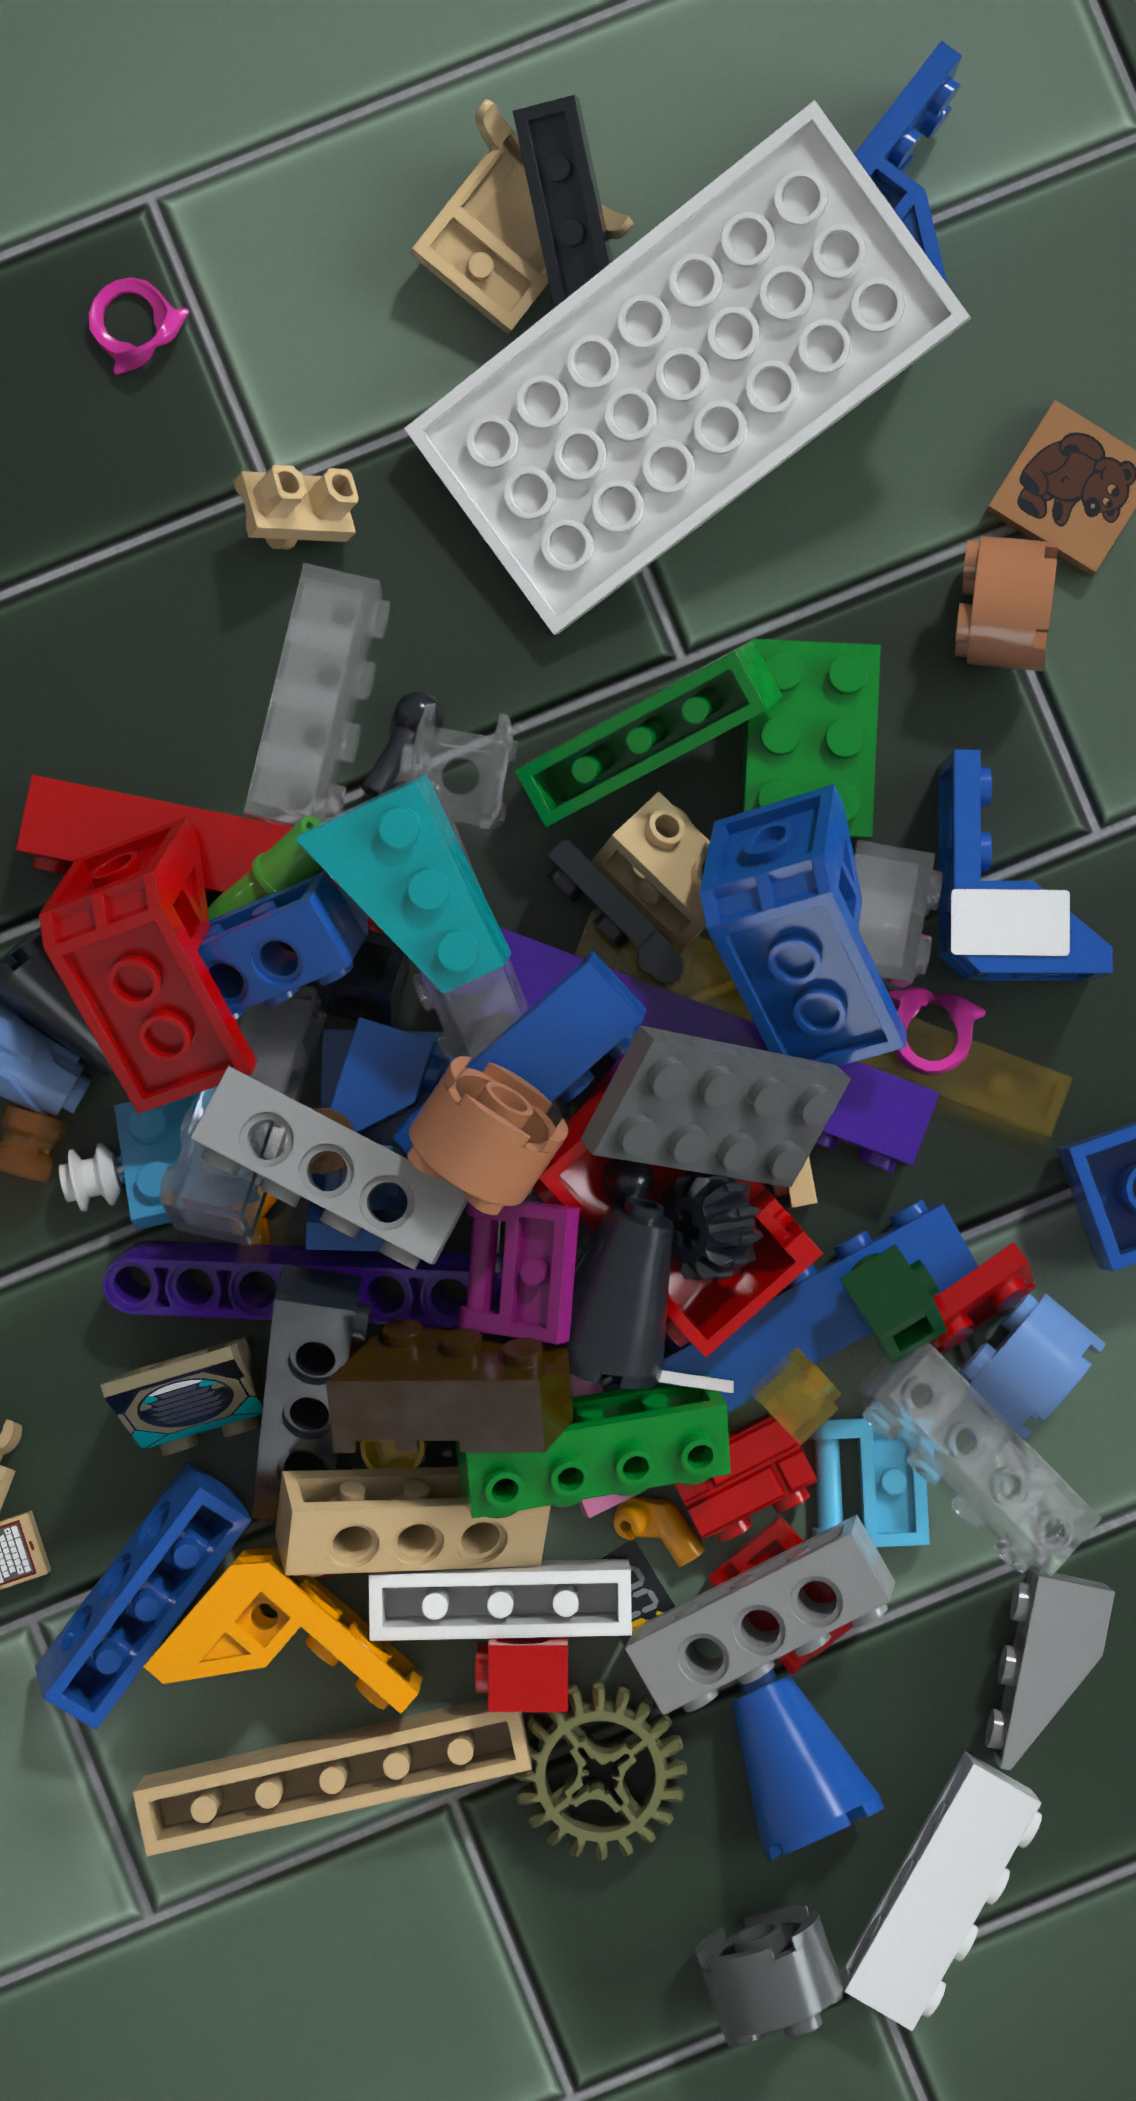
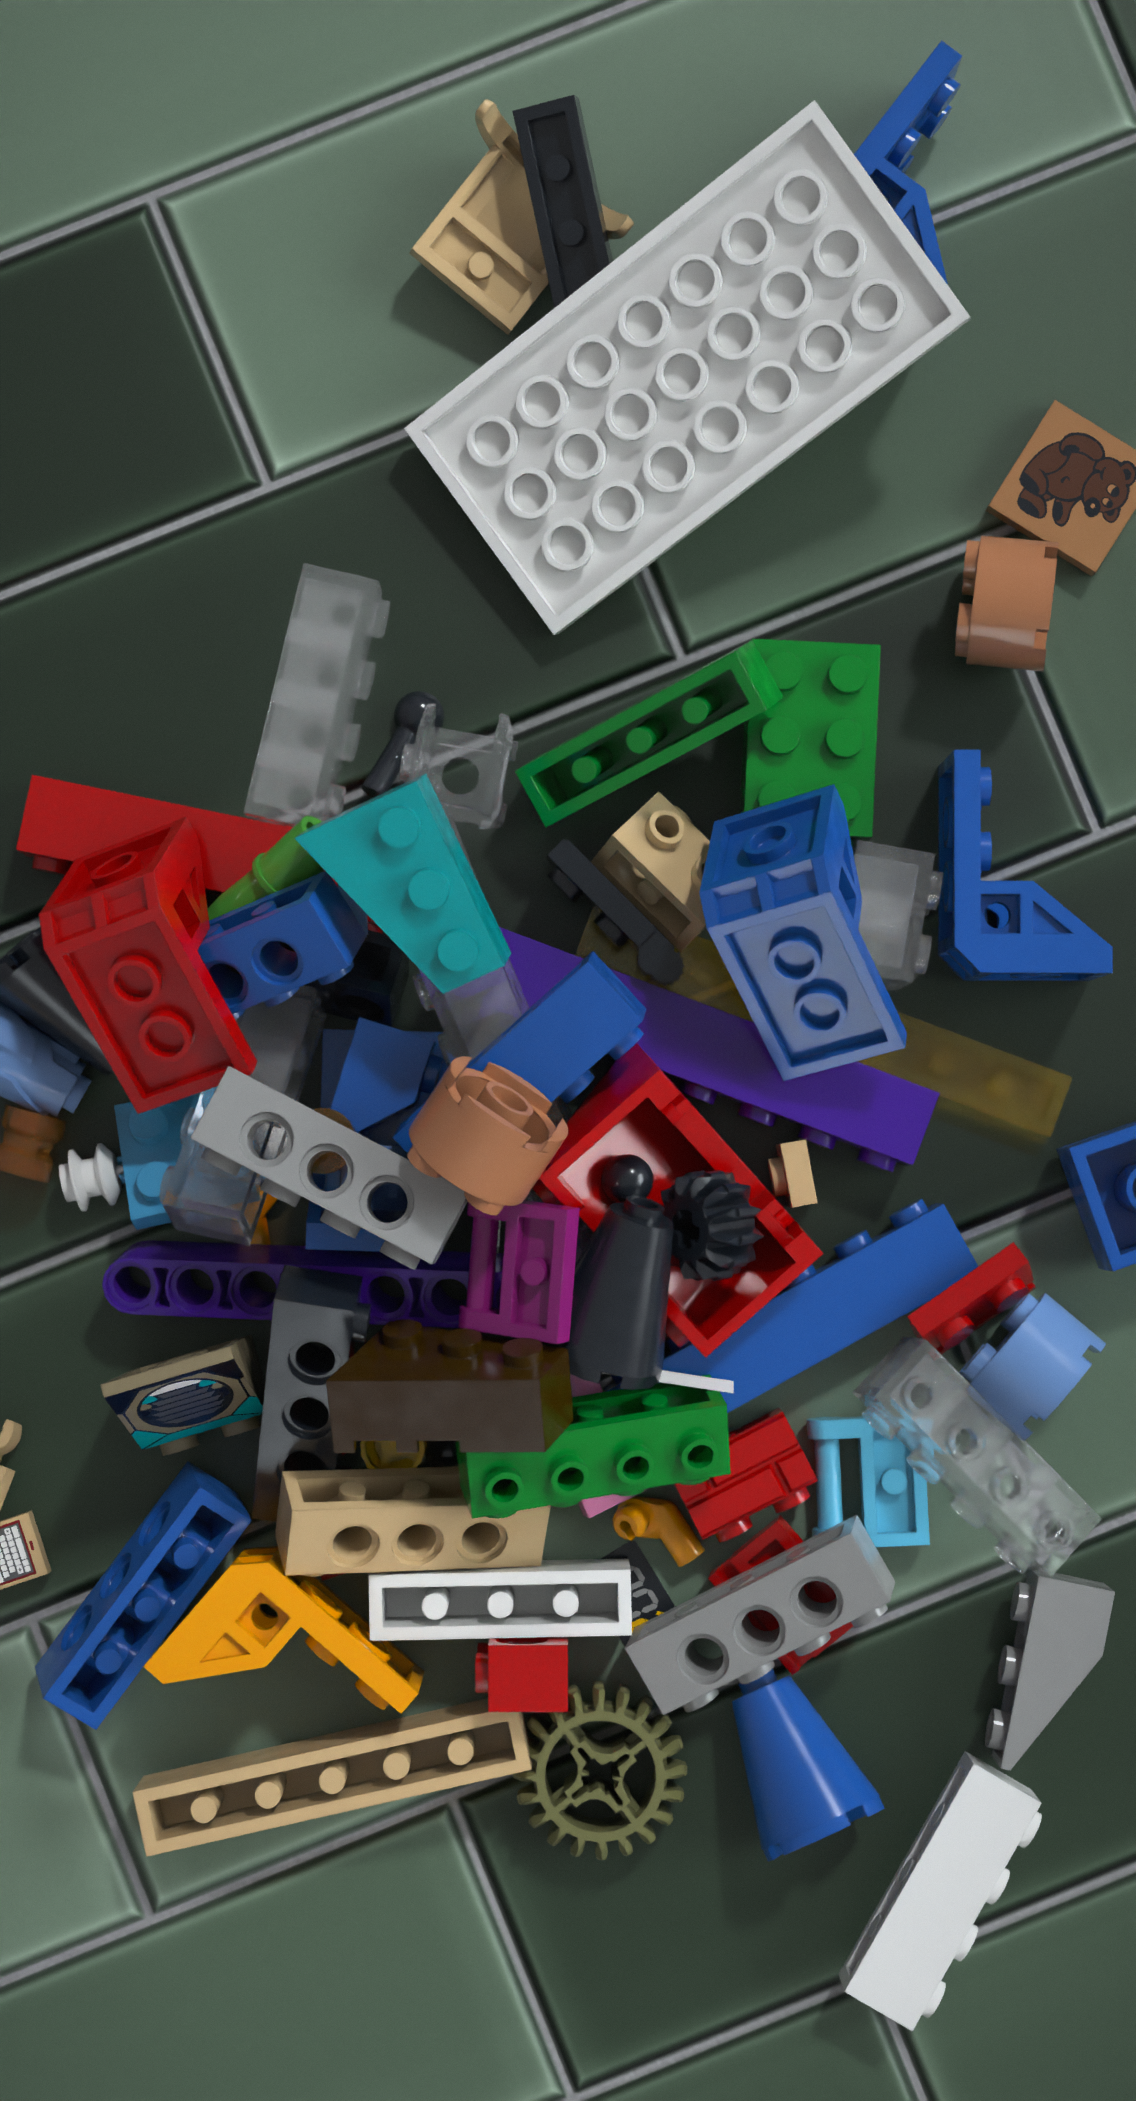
(166, 319): dark pink piece -> none
(296, 507): tan hips -> none
(714, 1108): dark grey plate -> none
(770, 1974): dark grey brick -> none
(797, 1395): clear yellow brick -> none
(895, 1302): dark green brick -> none
(961, 1013): dark pink piece -> none
(1010, 922): white sticker -> none

